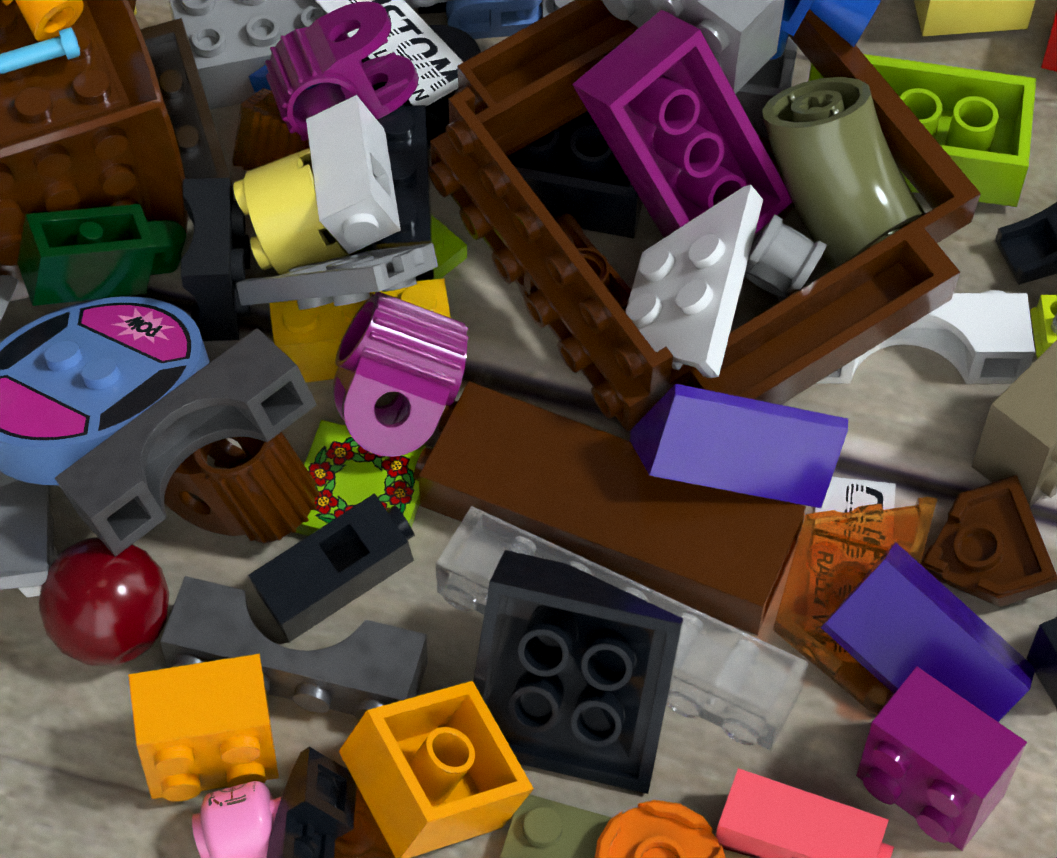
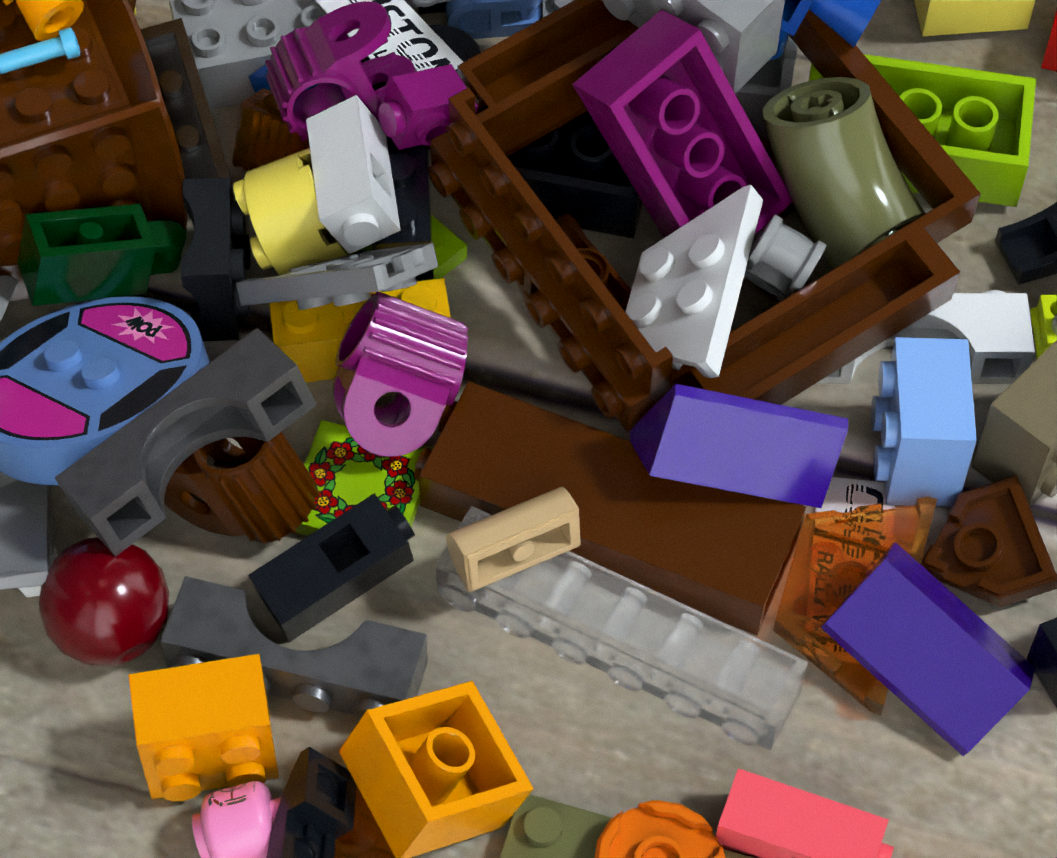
(418, 105): none -> magenta brick
(515, 539): none -> tan brick
(575, 671): black slope -> none
(924, 420): none -> light blue brick
(939, 759): magenta brick -> none

